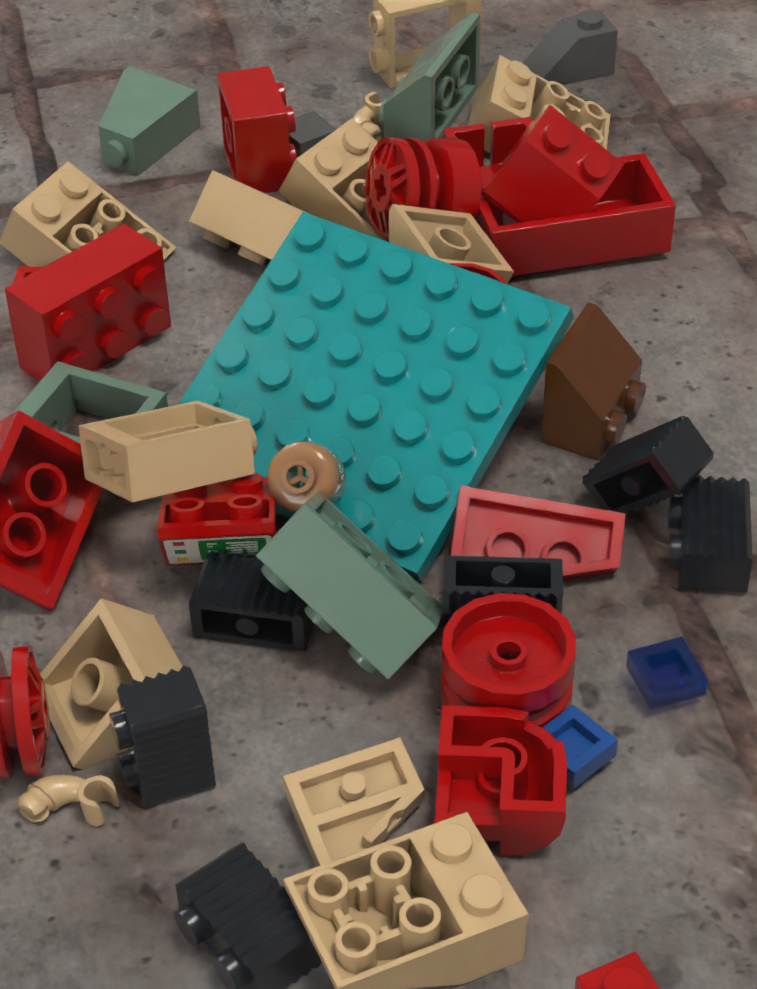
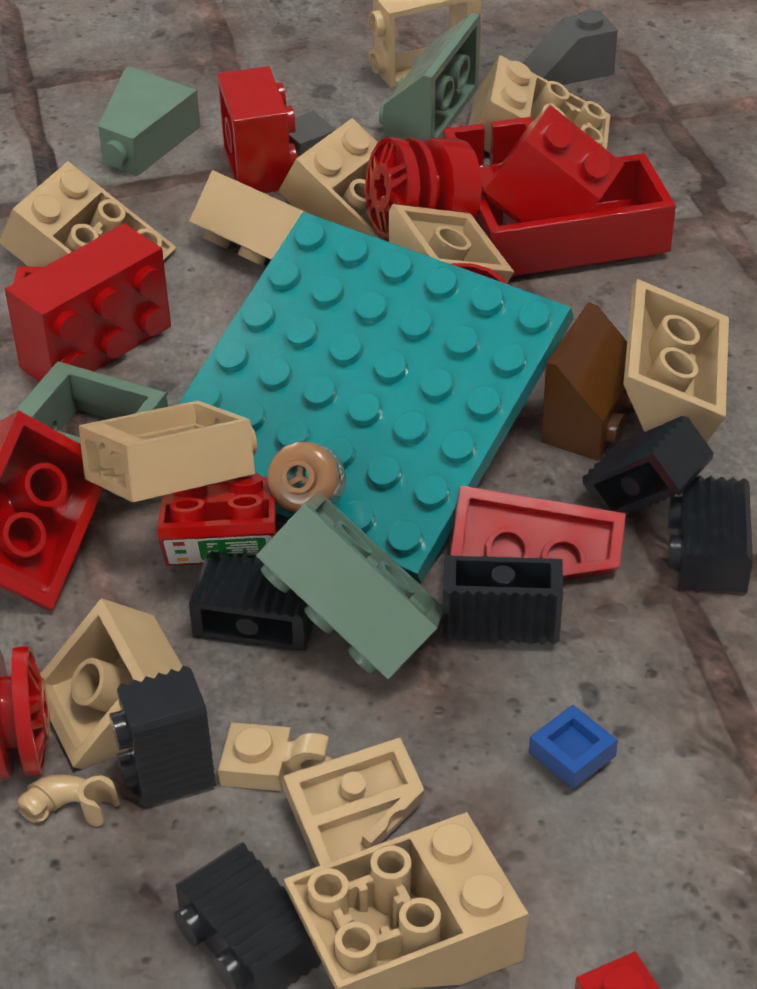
(263, 754): none -> tan plate
(369, 115): tan arm -> none
(503, 775): red brick -> none
(509, 656): red wheel -> none
(666, 673): clear blue plate -> none
(676, 360): none -> tan slope

